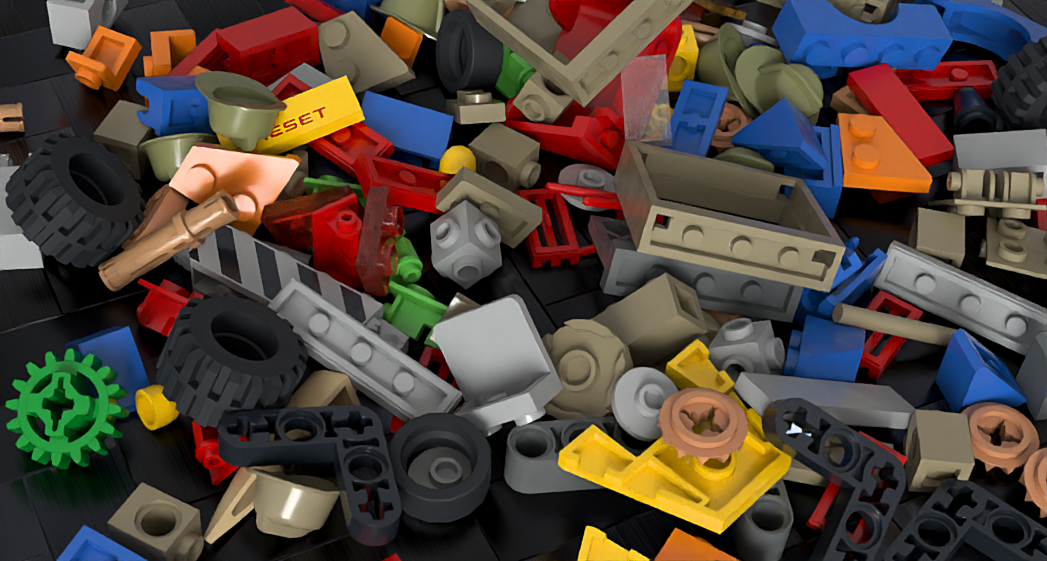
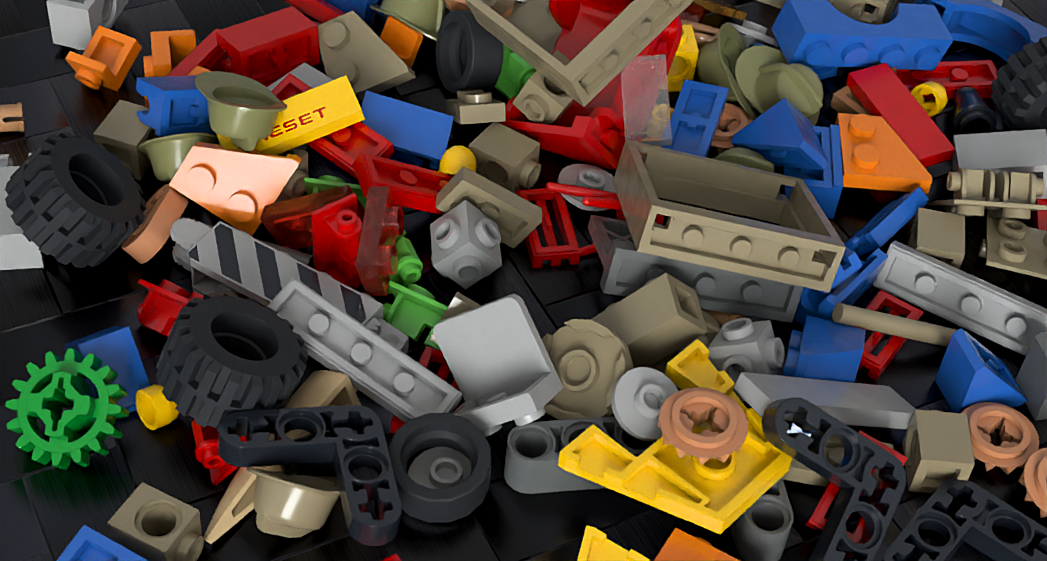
(184, 231): medium nougat pin -> none
(889, 221): none -> blue tile
(933, 106): none -> yellow hinge

